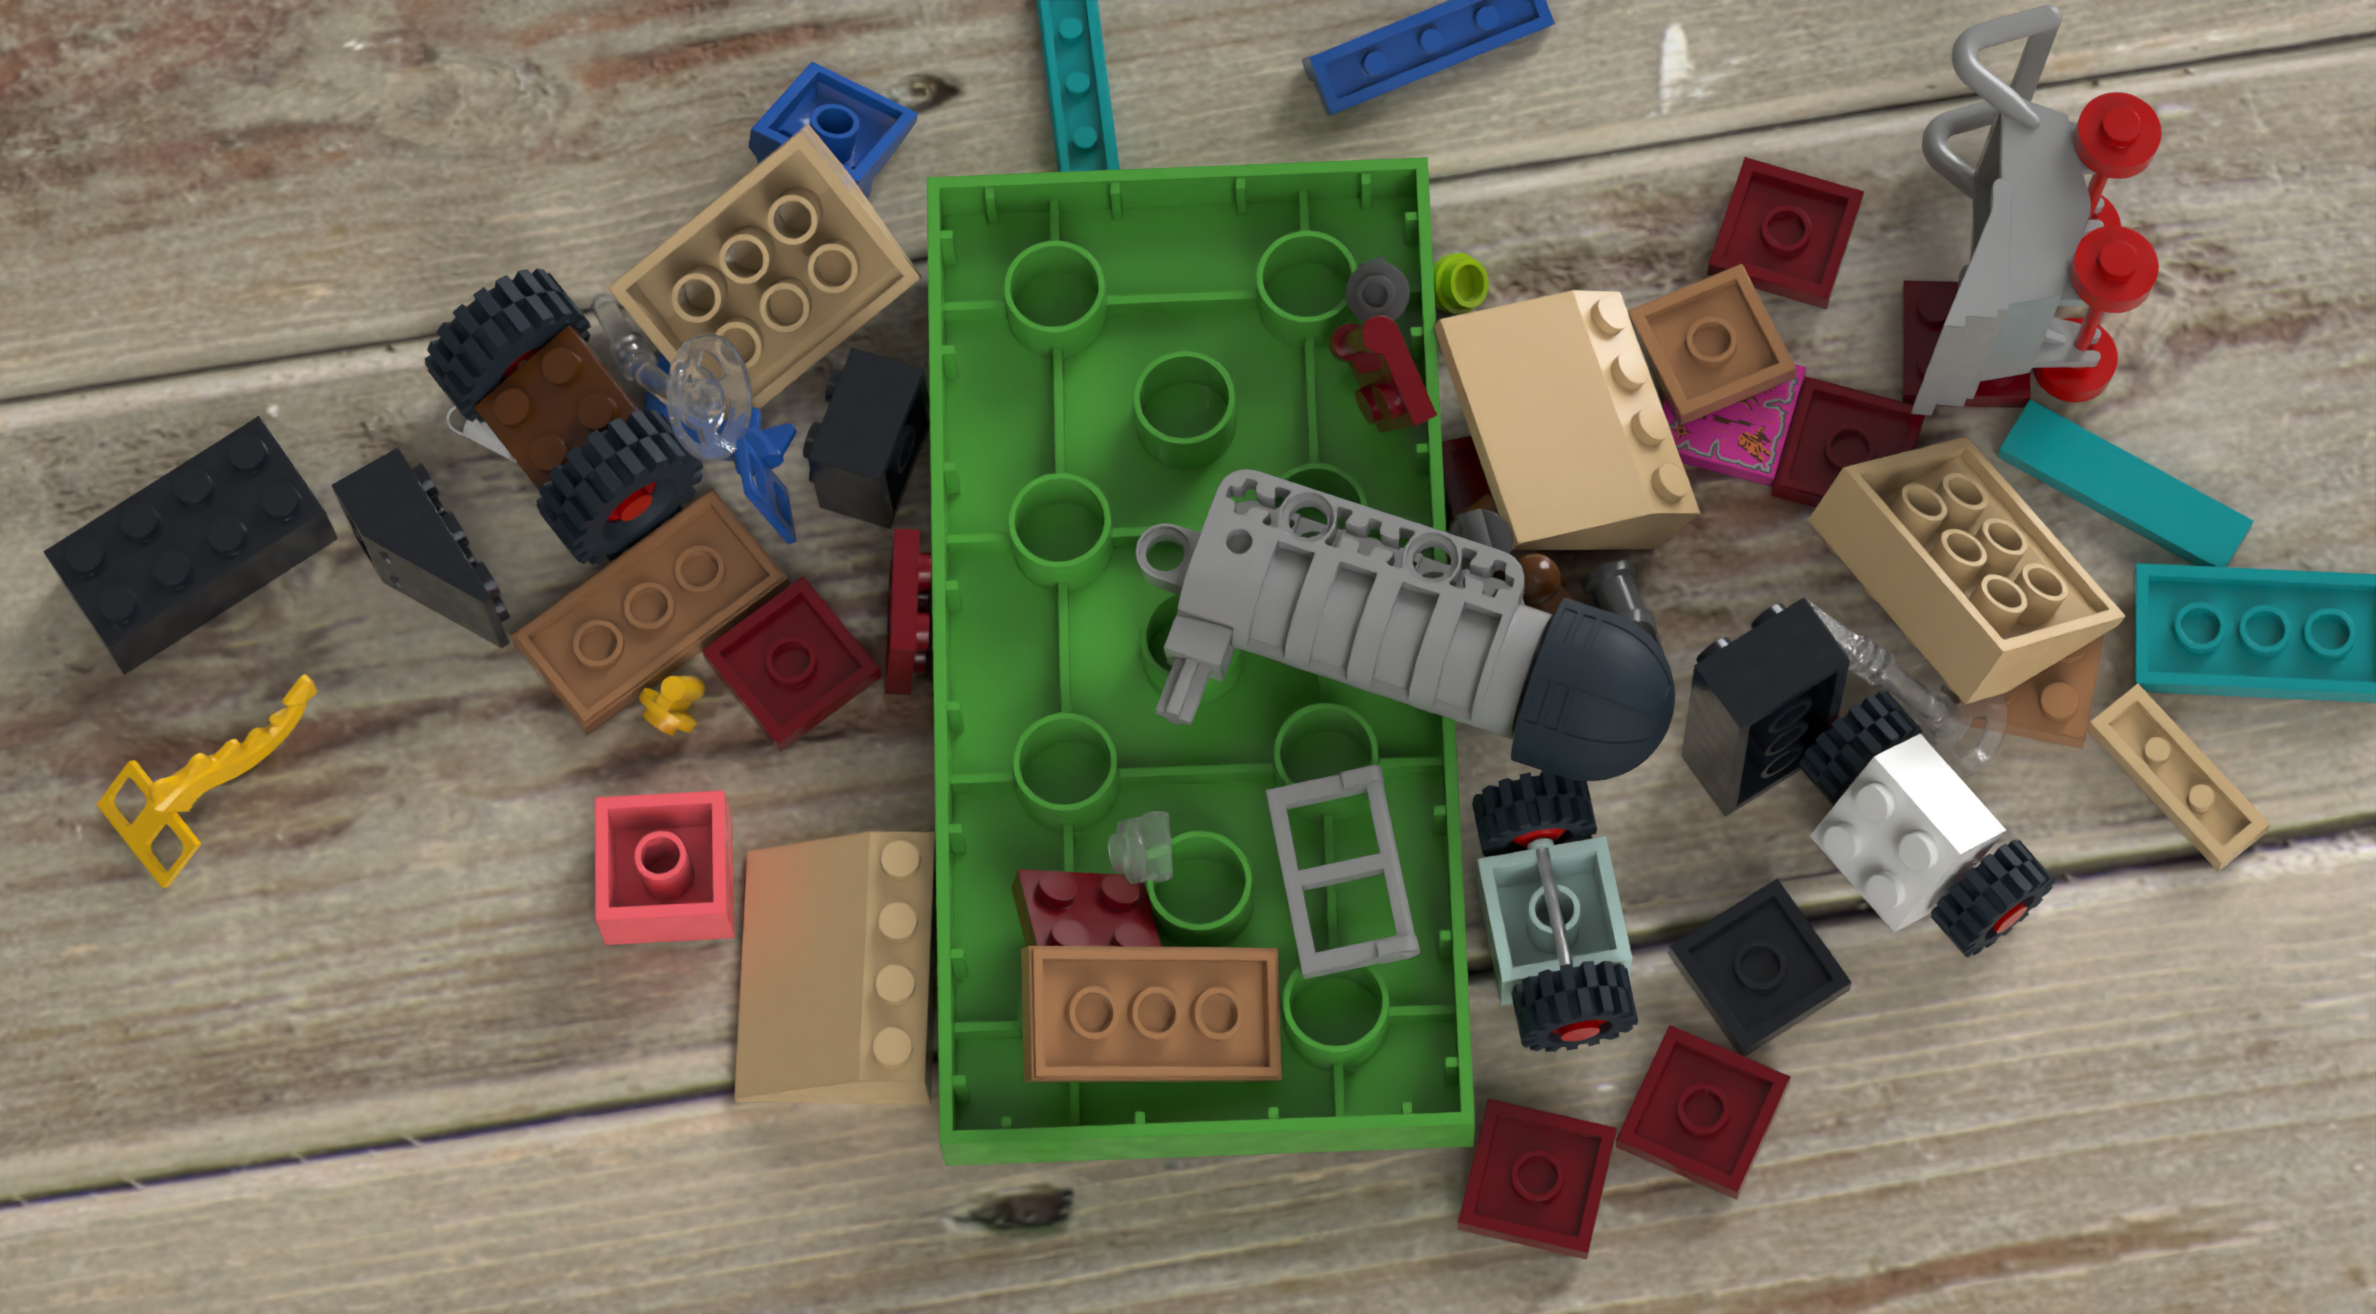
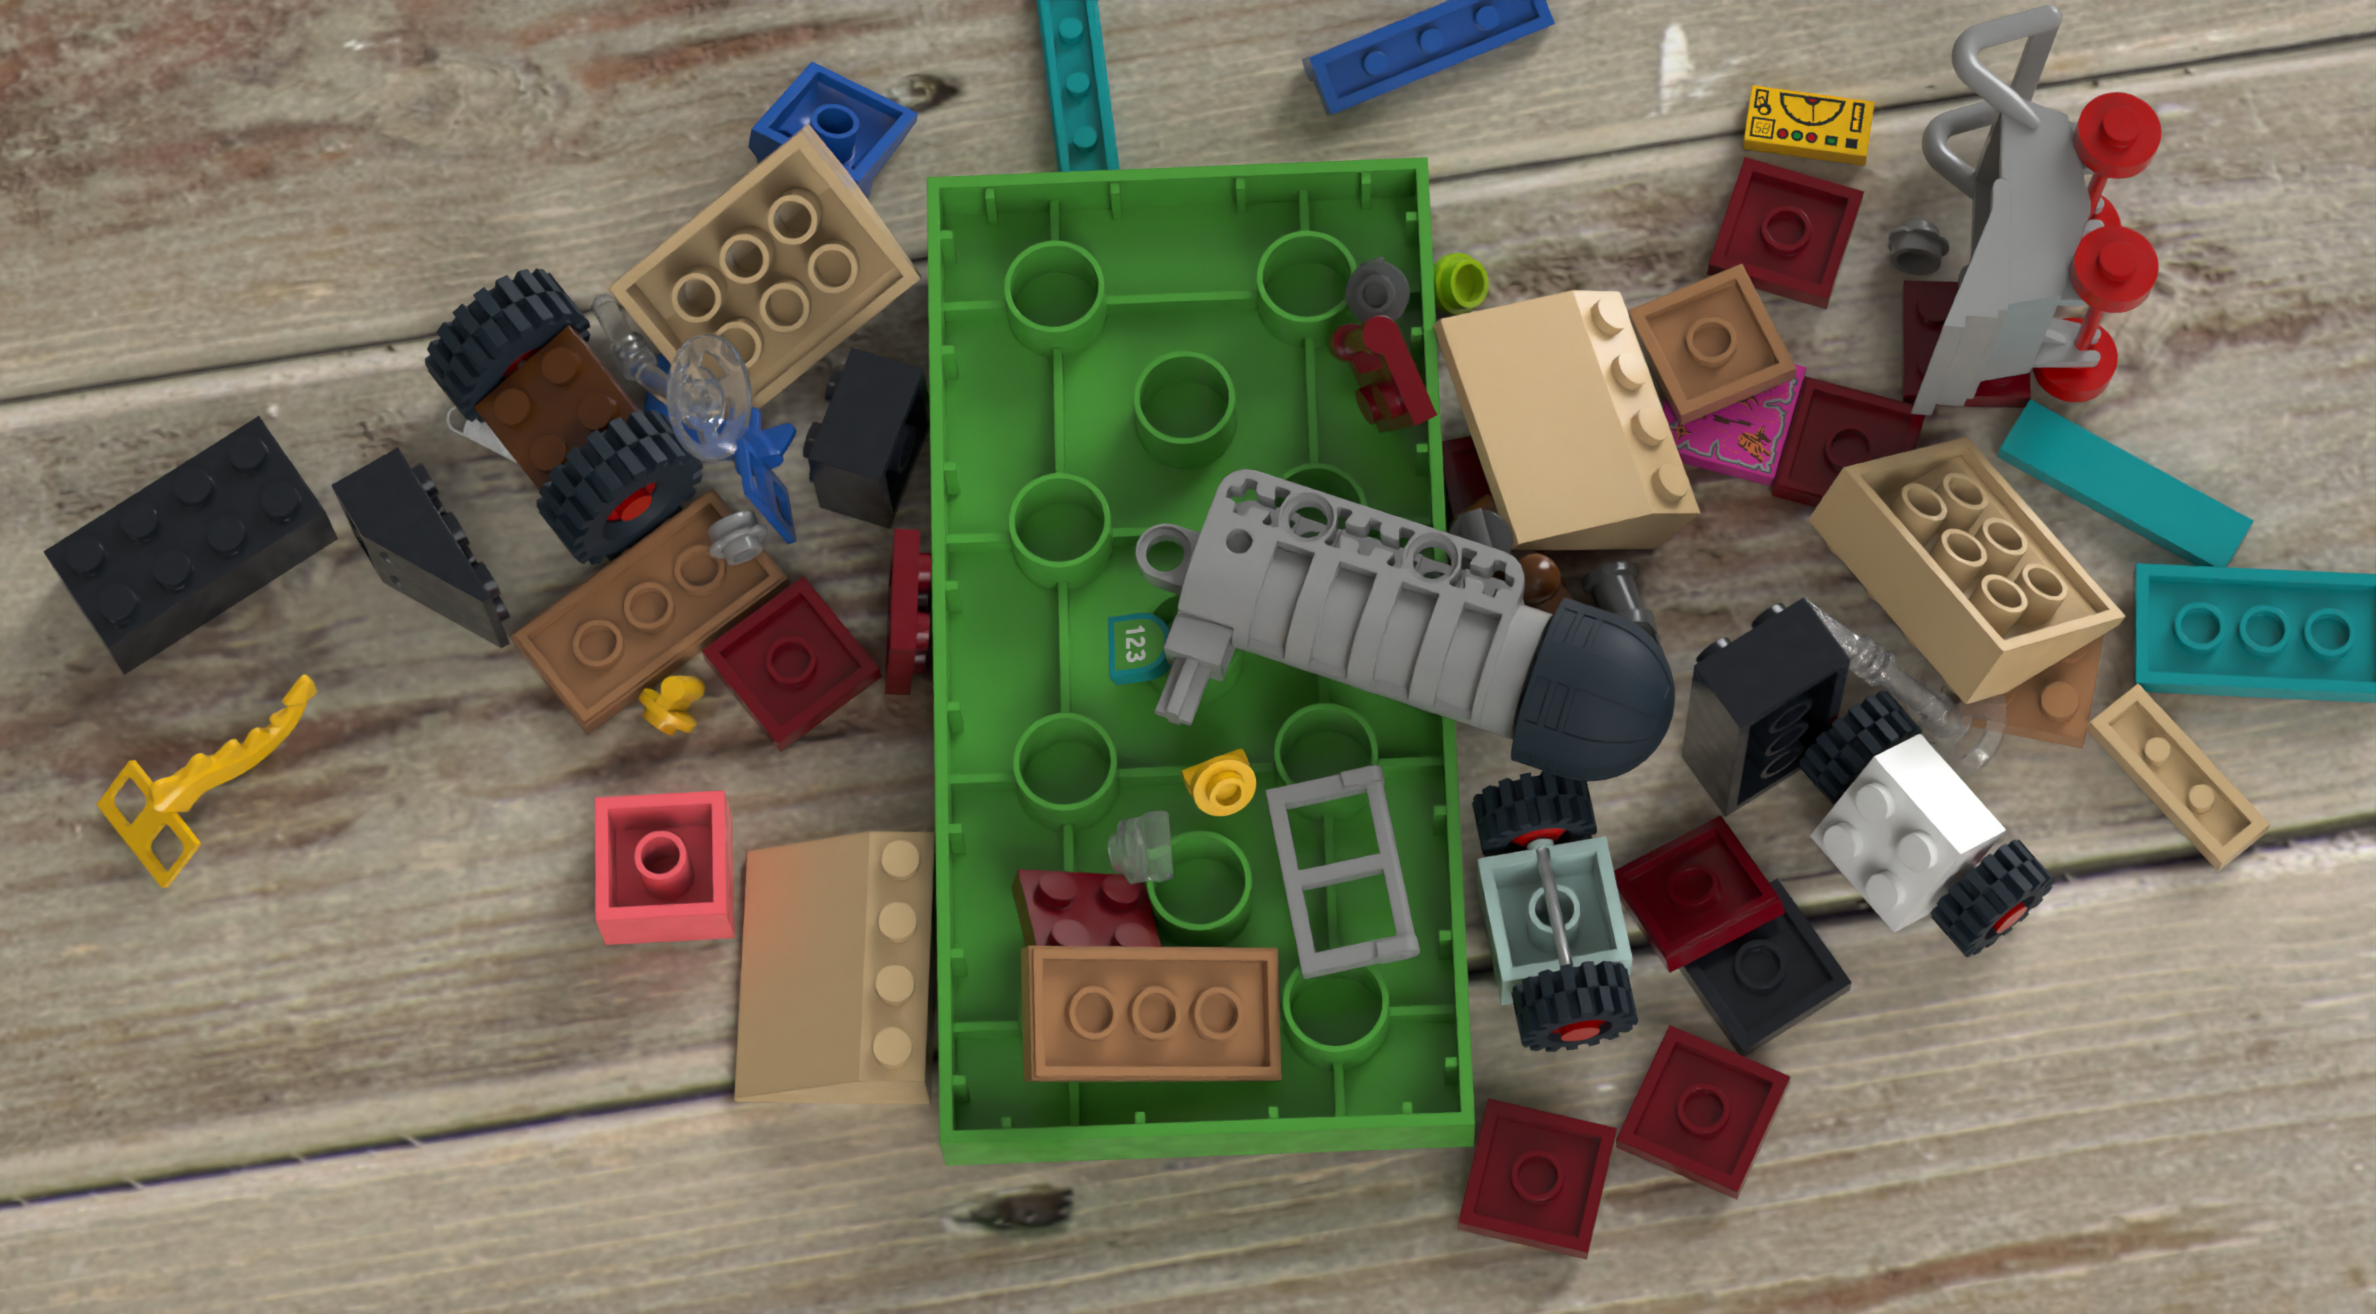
(737, 537): none -> light grey plate
(1137, 648): none -> tile
(1221, 784): none -> yellow plate
(1696, 894): none -> dark red tile
(1808, 125): none -> yellow tile
(1917, 247): none -> light grey plate

